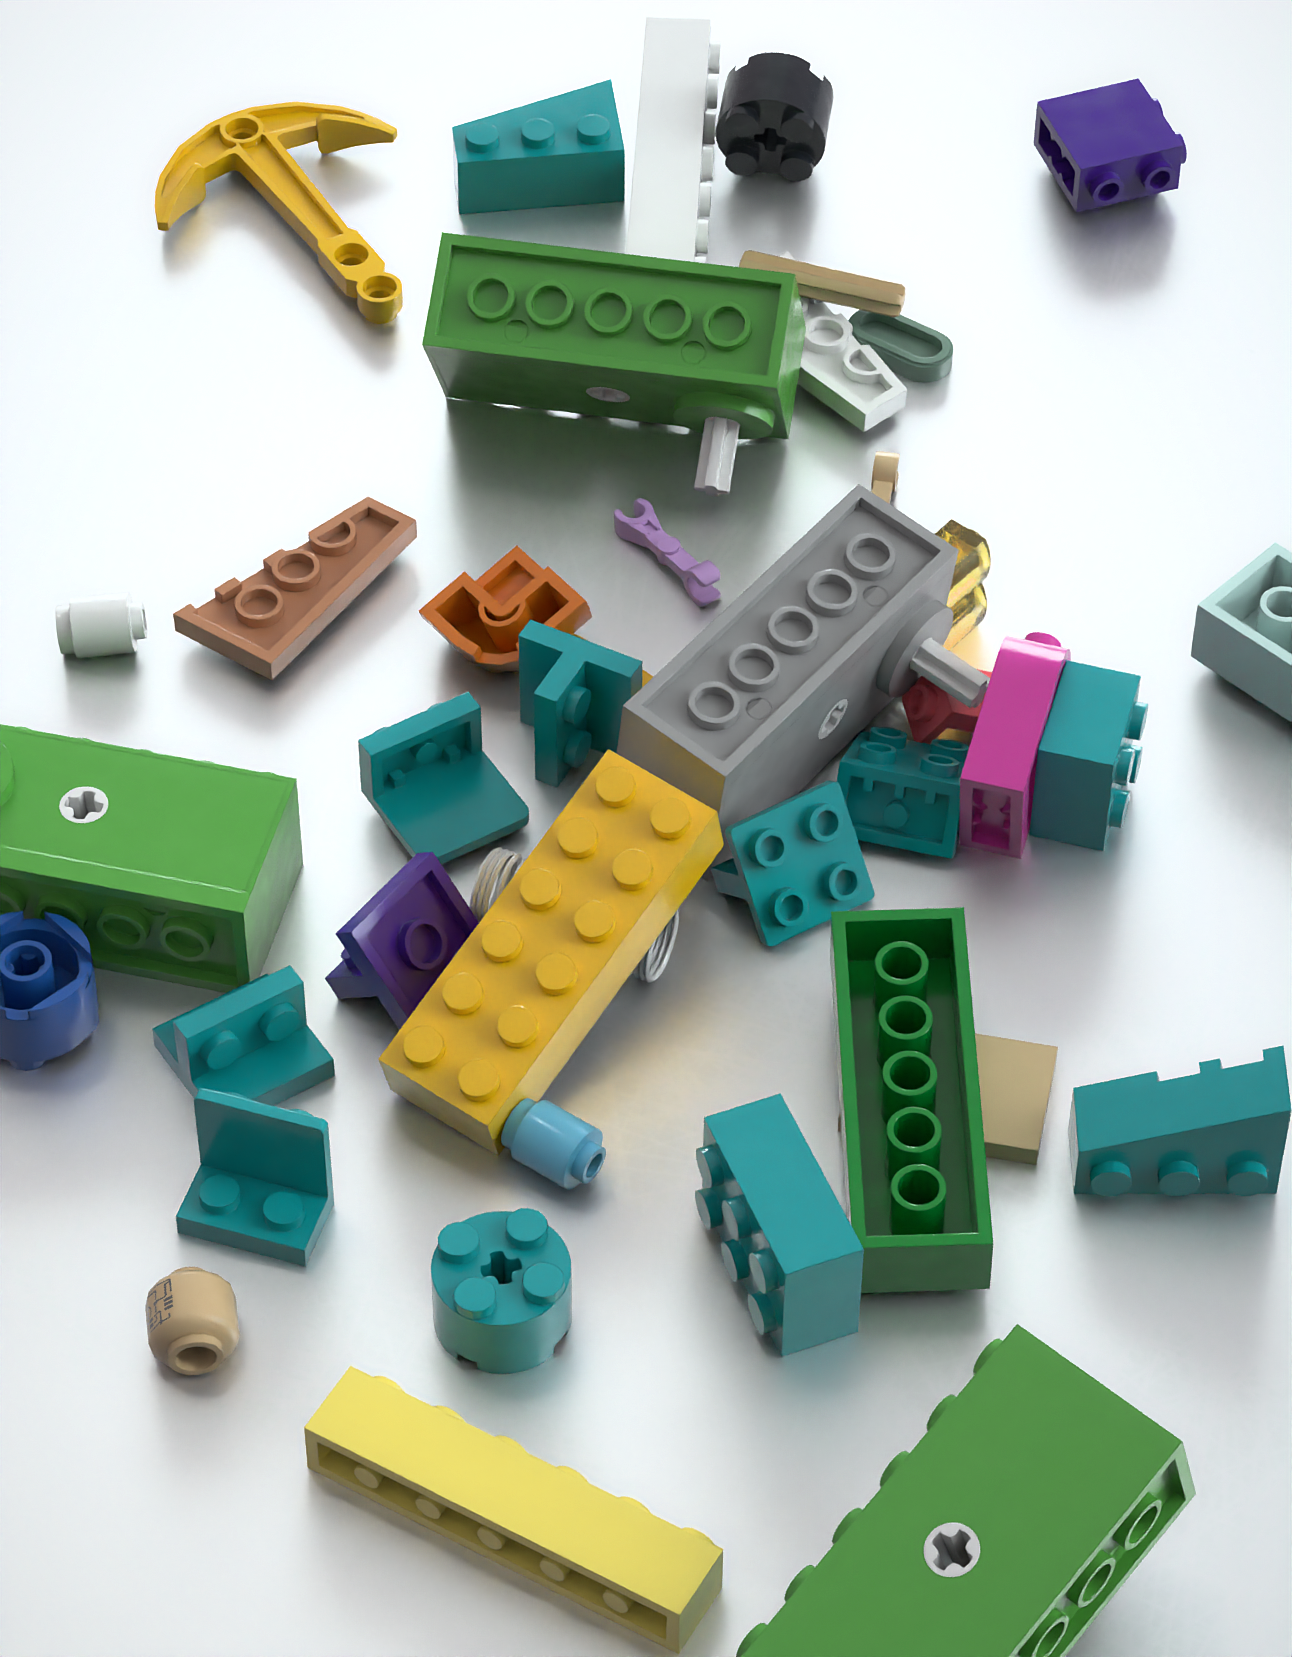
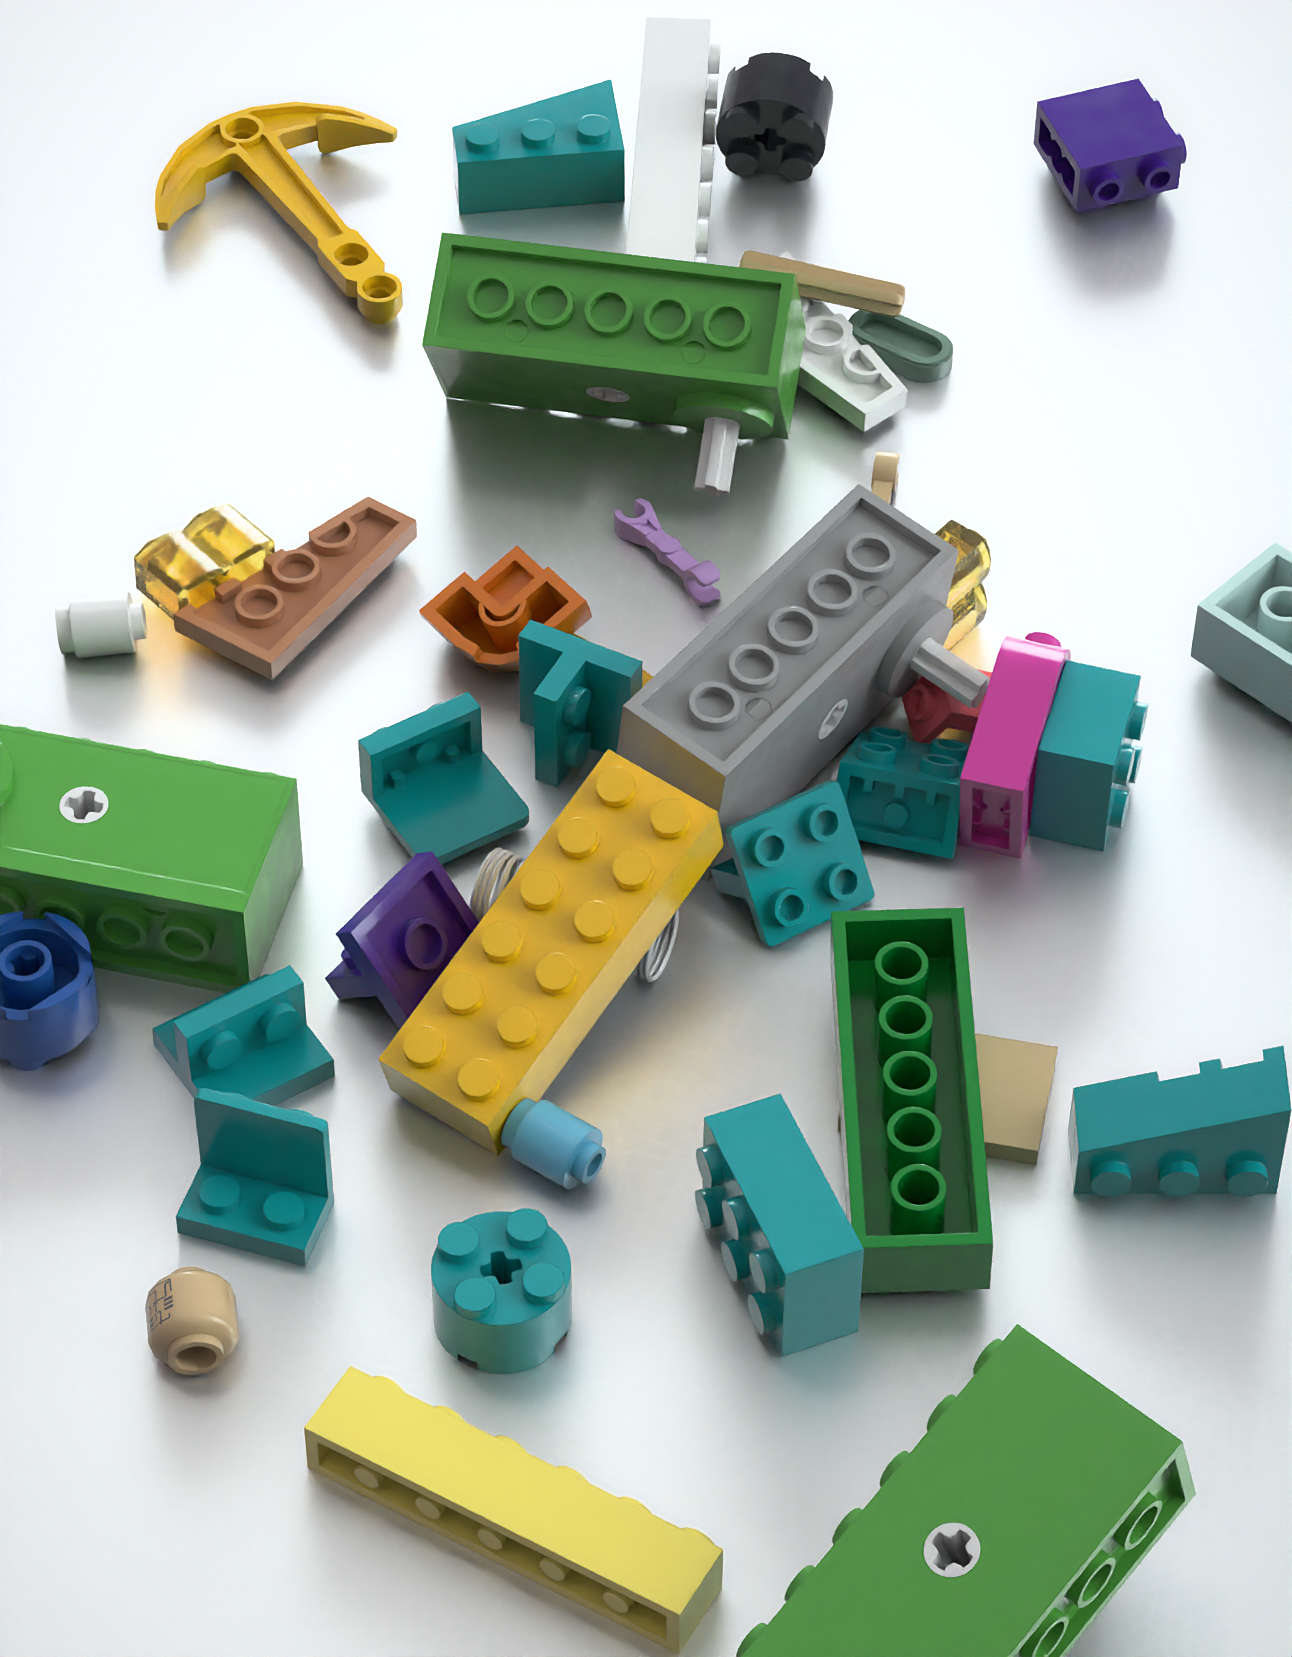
(194, 561): none -> clear yellow brick

